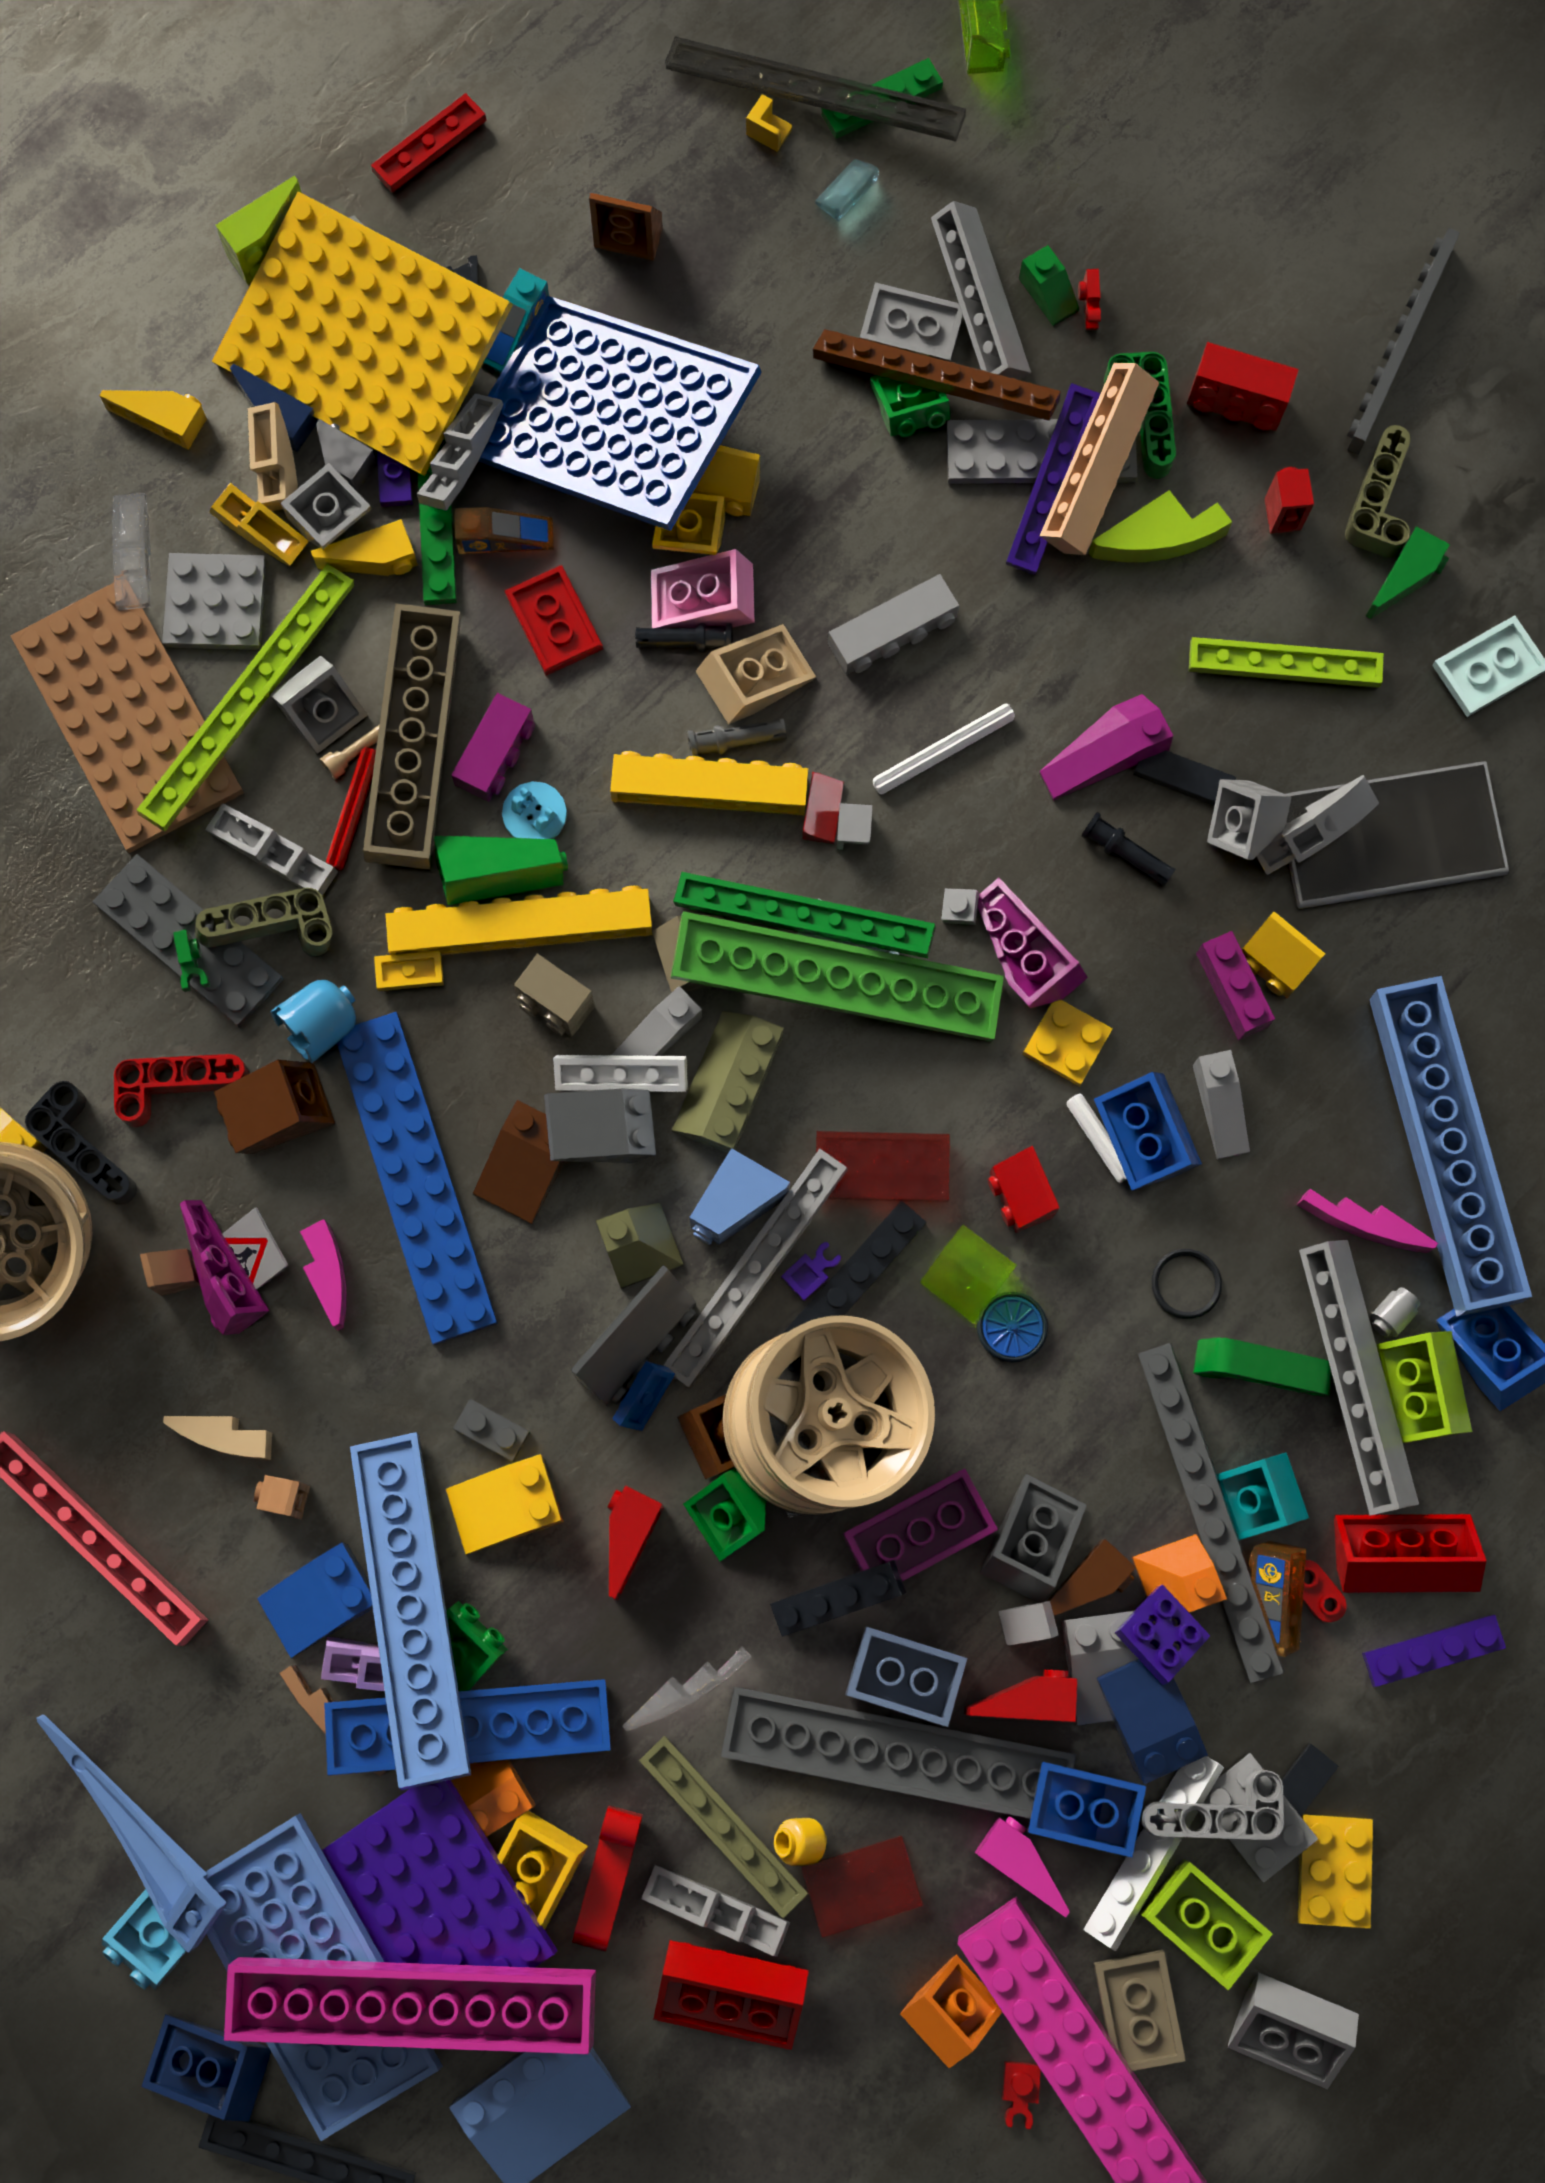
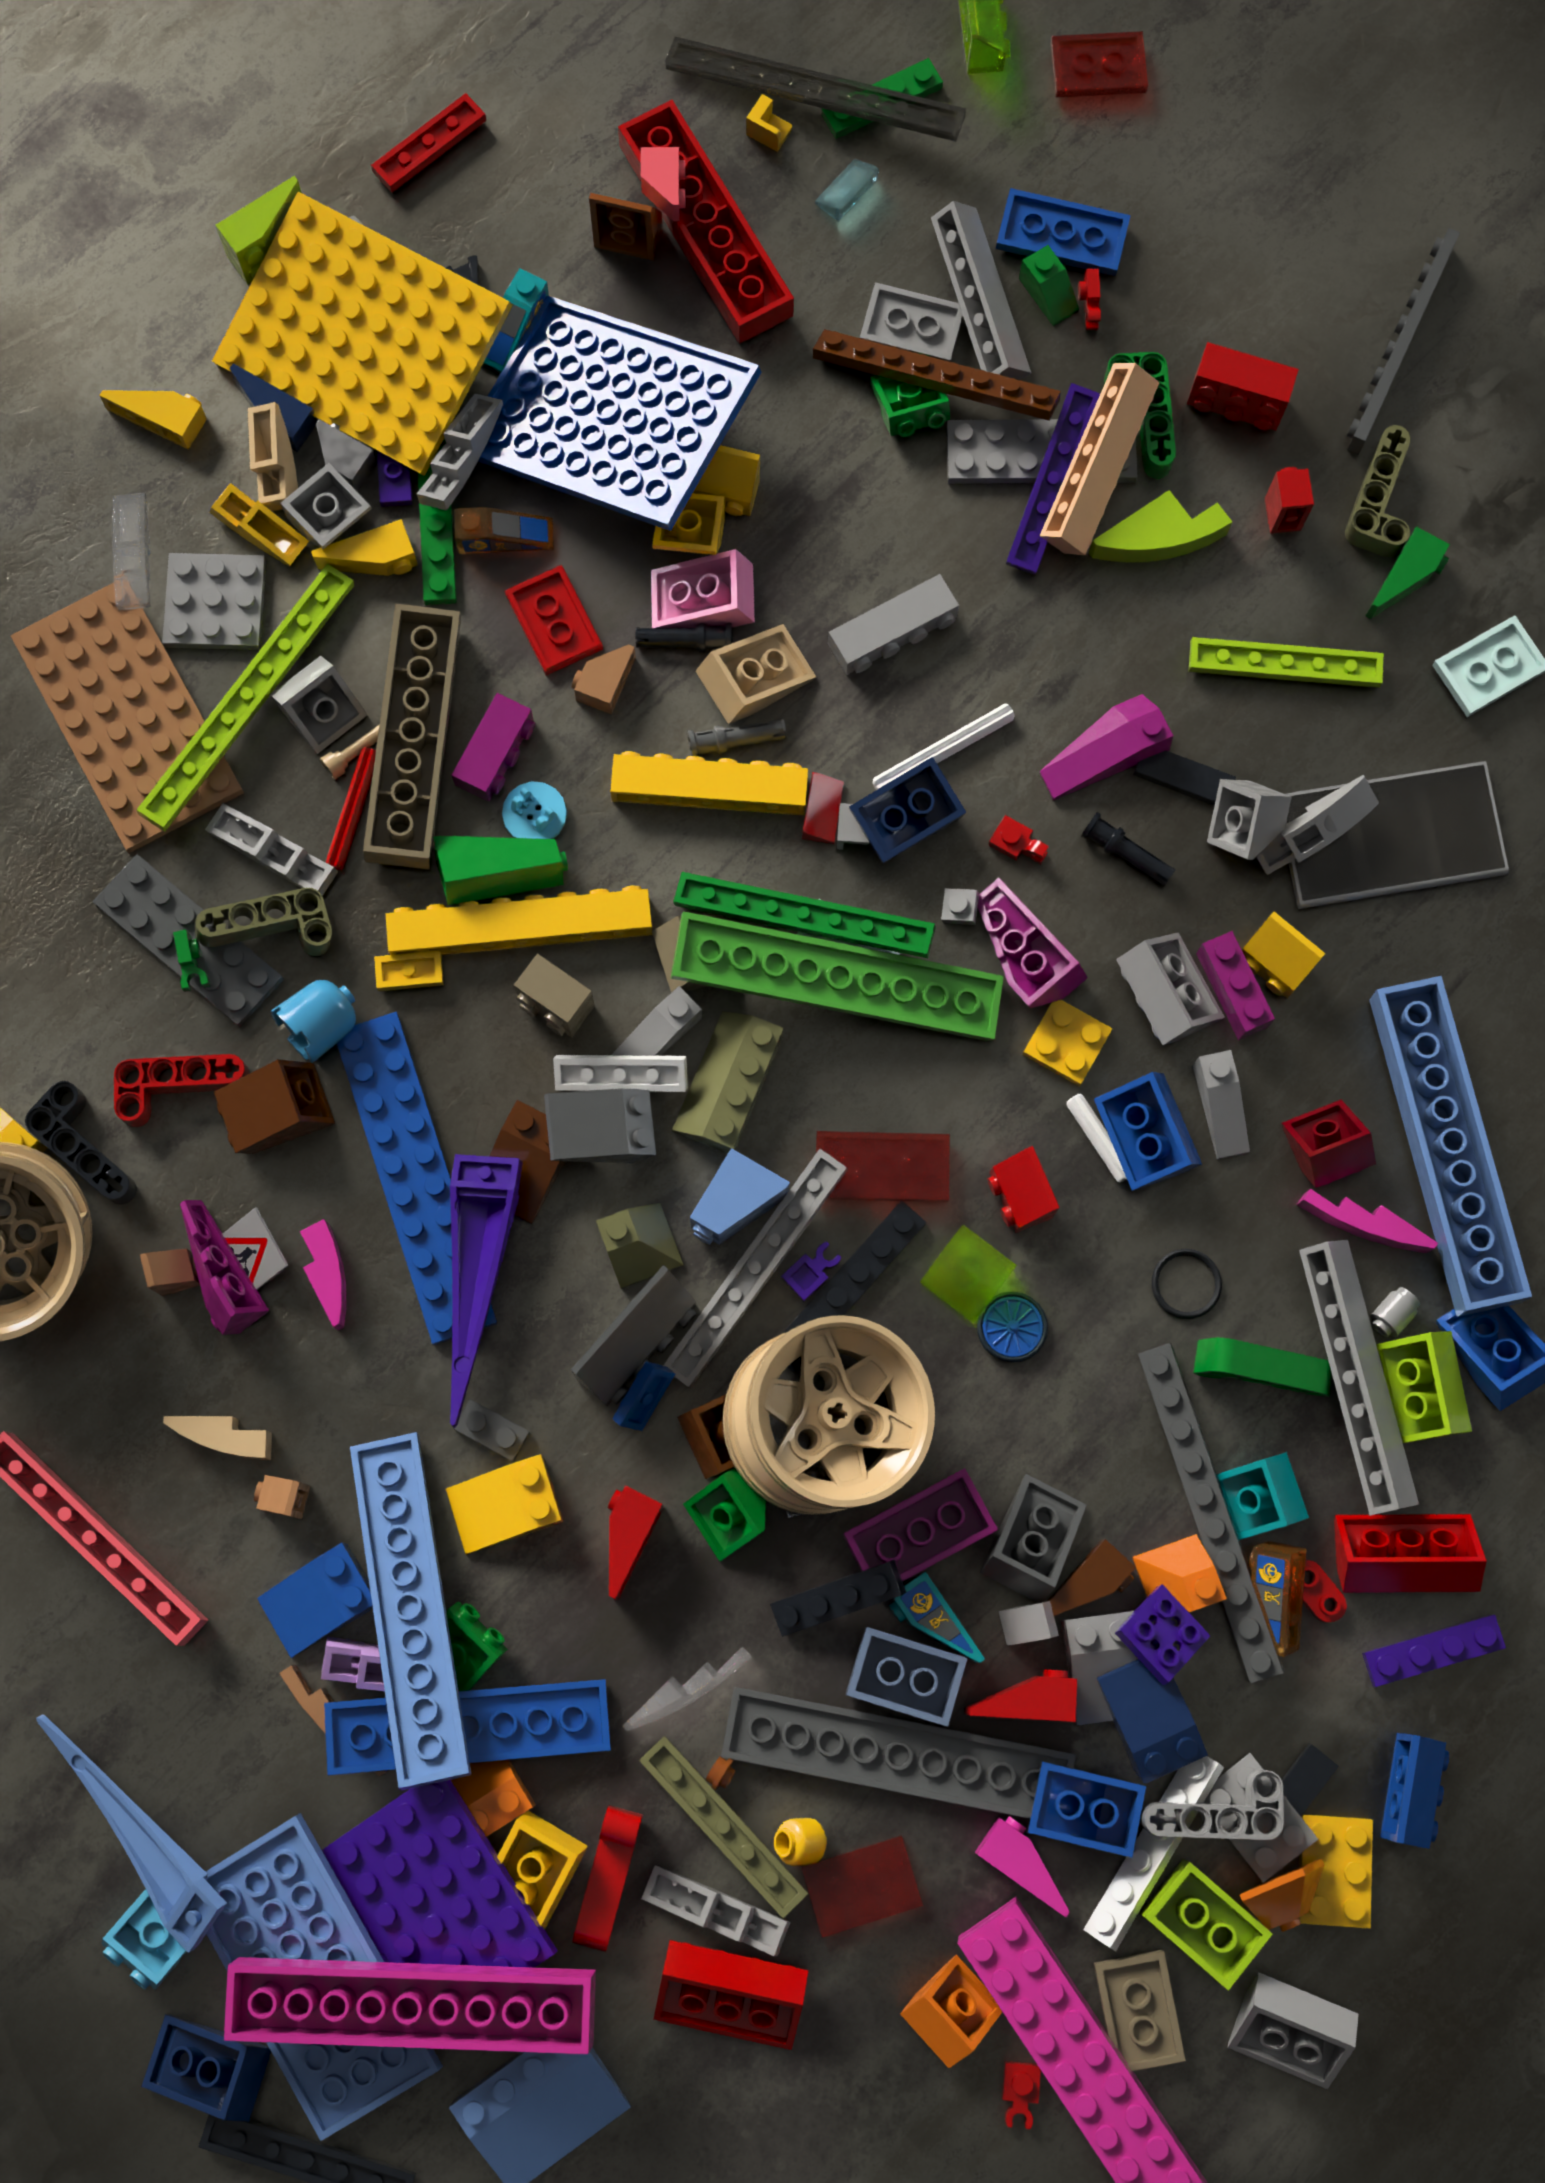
(481, 1219): none -> dark purple plate
(604, 678): none -> medium nougat slope
(661, 178): none -> coral slope
(713, 229): none -> red brick
(721, 1773): none -> dark orange plate
(908, 810): none -> dark blue slope
(930, 1614): none -> slope
(1014, 838): none -> red plate
(1075, 232): none -> blue plate
(1099, 64): none -> clear red plate
(1169, 988): none -> light grey slope
(1285, 1897): none -> orange slope
(1330, 1143): none -> dark red slope
(1414, 1790): none -> blue slope

